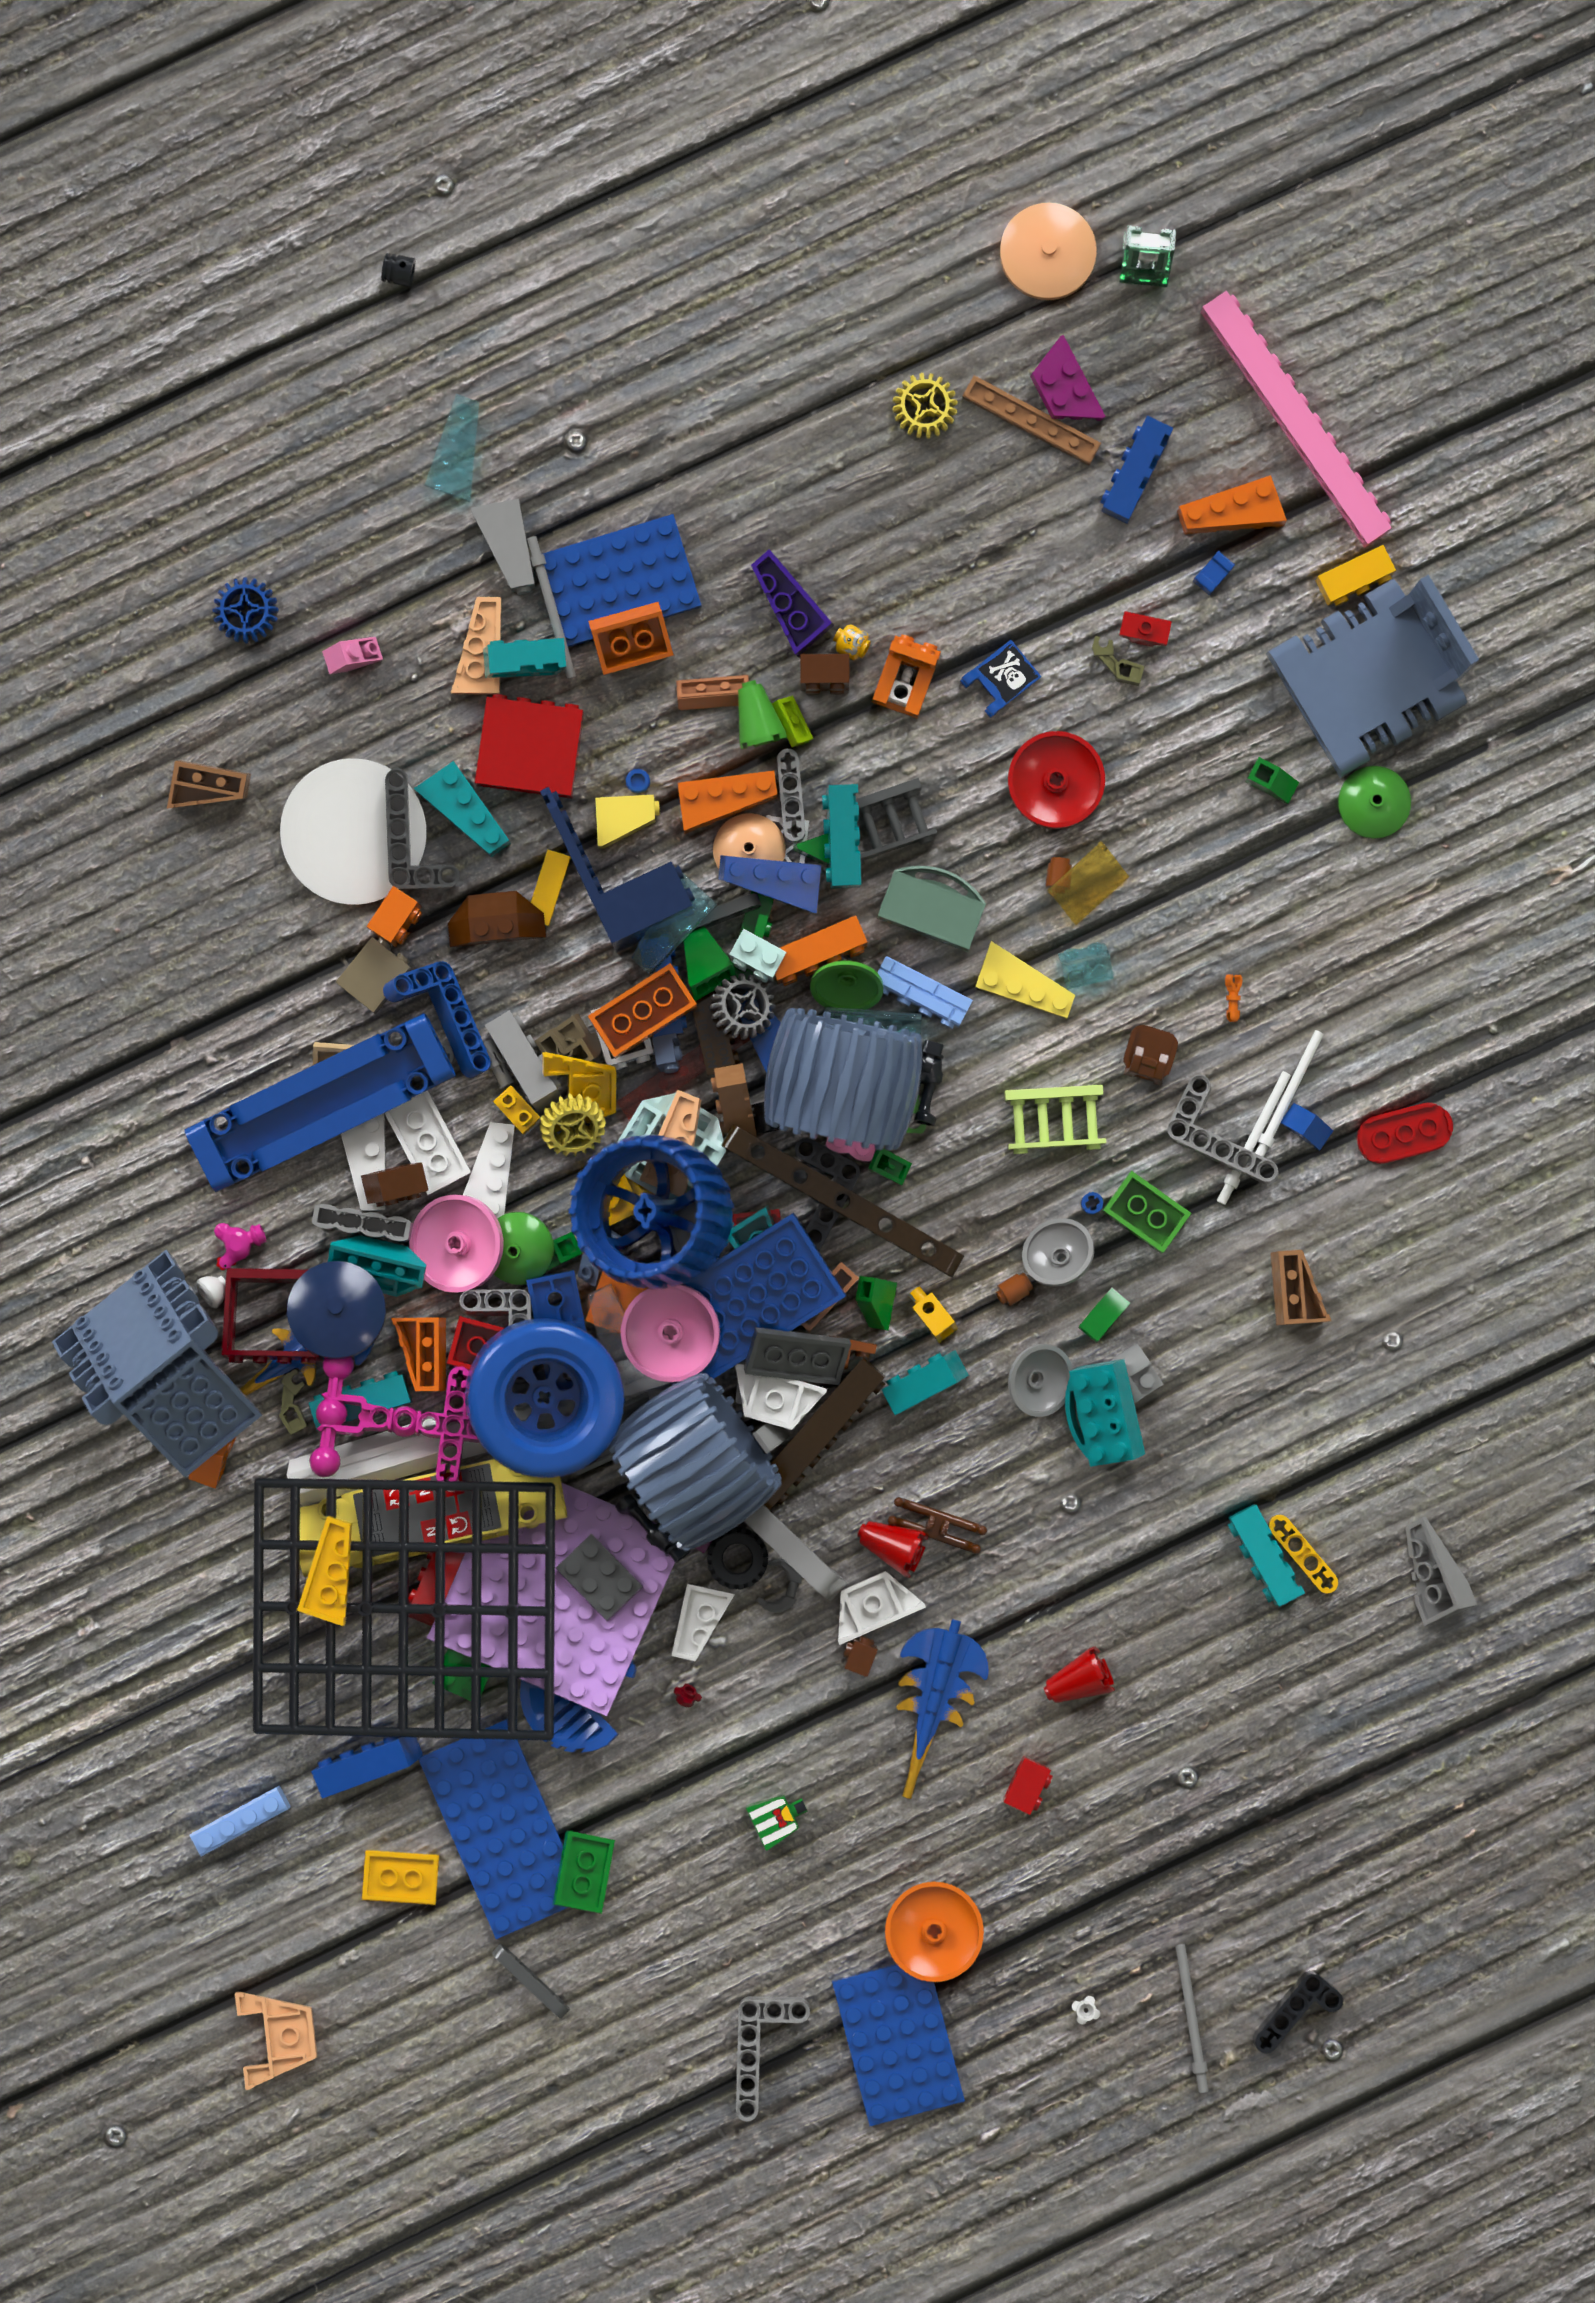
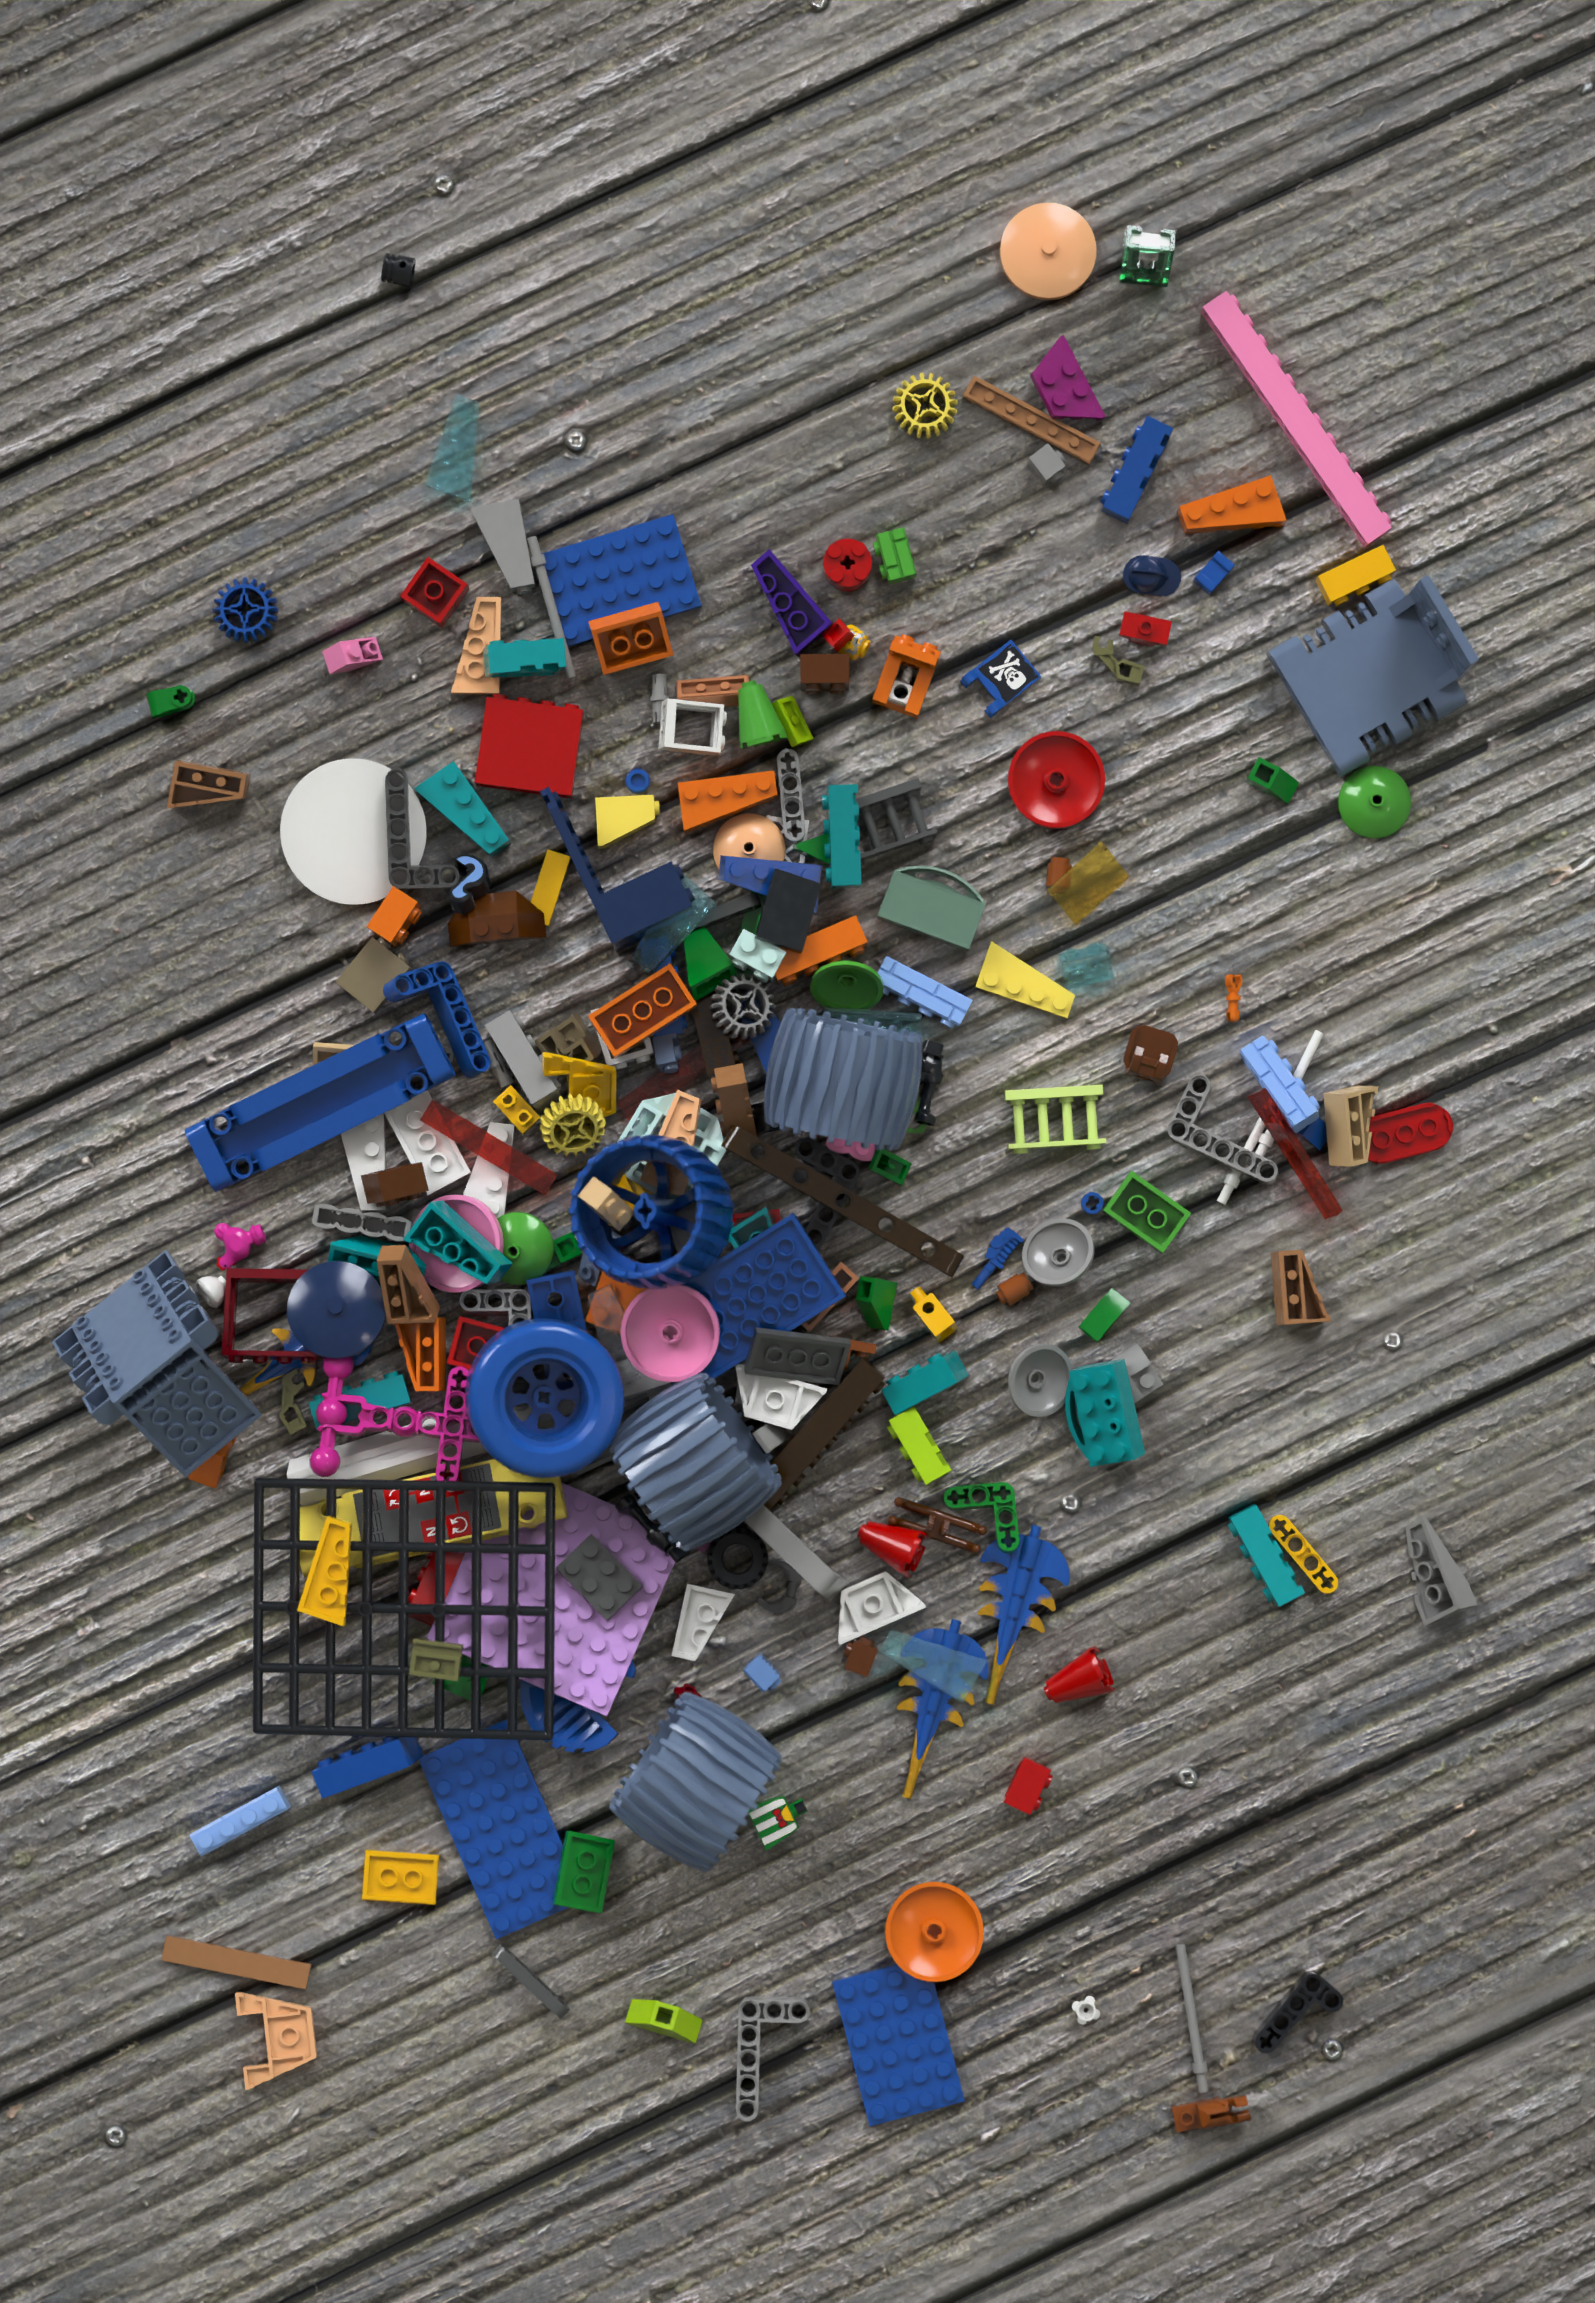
(165, 701): none -> green piece
(236, 1962): none -> medium nougat tile
(404, 1288): none -> medium nougat wedge
(434, 592): none -> red brick
(436, 1659): none -> olive plate
(457, 1243): none -> teal wedge
(473, 884): none -> black animal
(488, 1147): none -> clear red tile
(606, 1204): none -> tan brick
(659, 694): none -> light grey pin
(664, 2019): none -> lime slope
(668, 720): none -> white window
(696, 1782): none -> sand blue wheel
(762, 1673): none -> medium blue brick
(787, 910): none -> black tile
(836, 572): none -> red brick
(838, 635): none -> red tile
(895, 556): none -> bright green brick
(918, 1446): none -> lime wedge
(940, 1666): none -> clear light blue wing
(997, 1253): none -> blue piece
(998, 1505): none -> green beam
(1019, 1590): none -> blue animal
(1048, 464): none -> light grey brick
(1152, 575): none -> dark blue piece
(1210, 2113): none -> dark orange plate
(1276, 1077): none -> light blue brick
(1295, 1153): none -> clear red tile
(1348, 1124): none -> tan wedge

